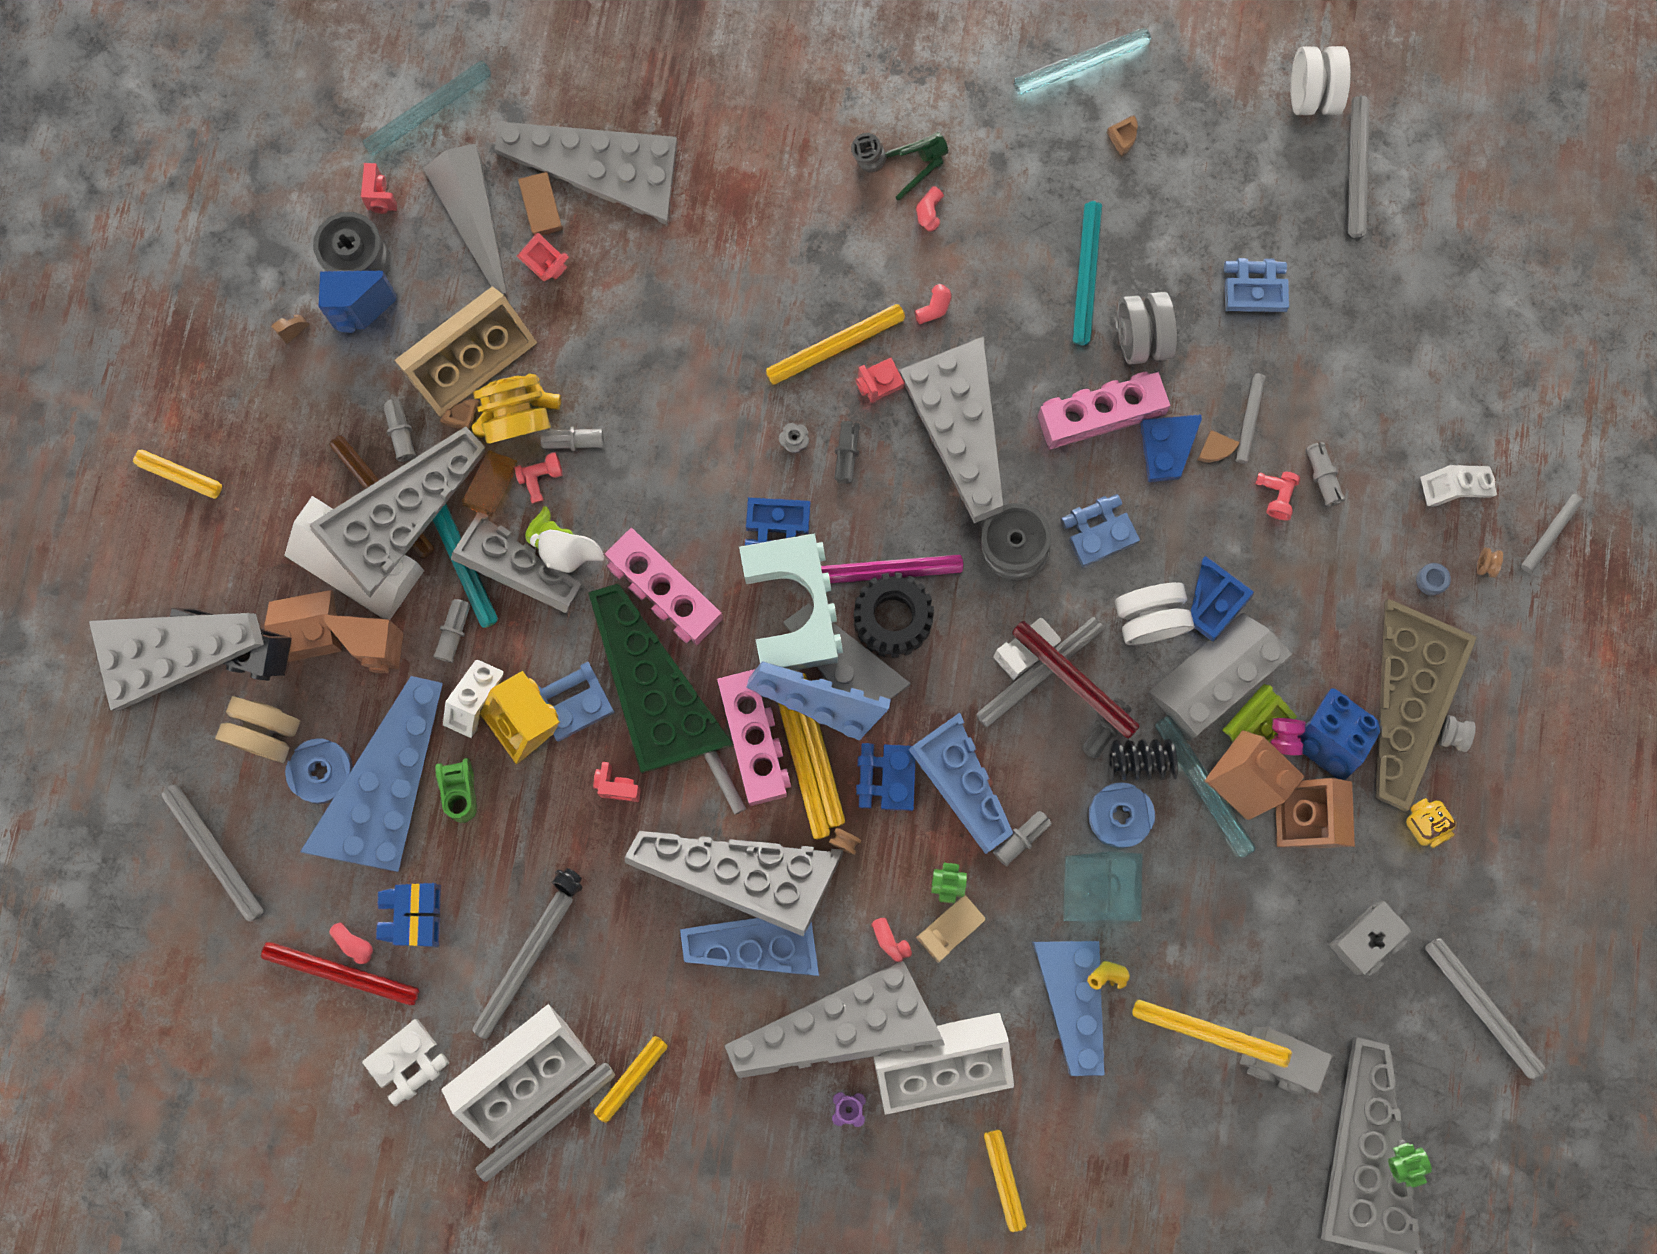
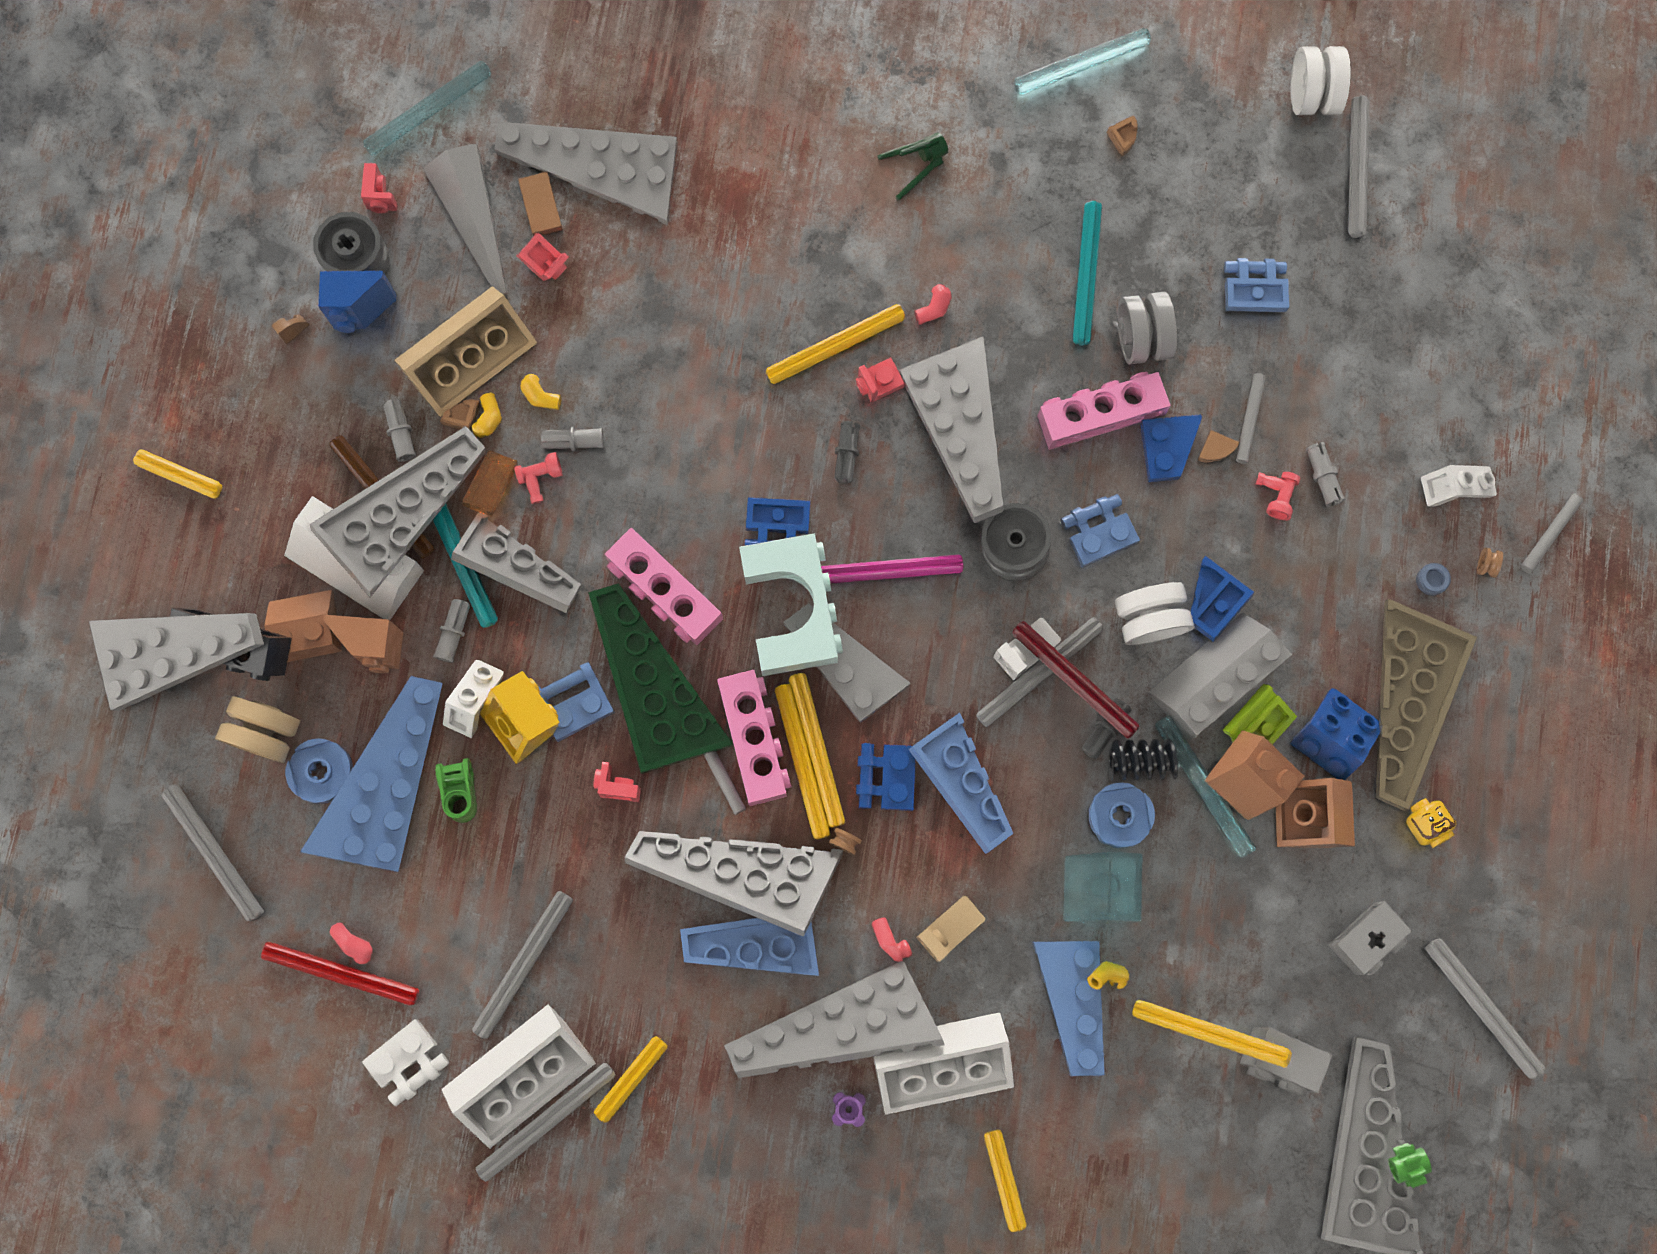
(407, 929): blue hips -> none
(511, 408): yellow wheel -> none
(559, 546): white hair -> none
(567, 882): black plate -> none
(794, 445): light grey plate -> none
(818, 700): medium blue wing -> none
(873, 157): dark grey wheel -> none
(893, 589): black tyre -> none
(926, 209): coral arm -> none
(949, 882): bright green gear -> none
(1022, 838): light grey axle -> none
(1287, 739): dark pink wheel -> none
(1457, 733): light grey wheel -> none

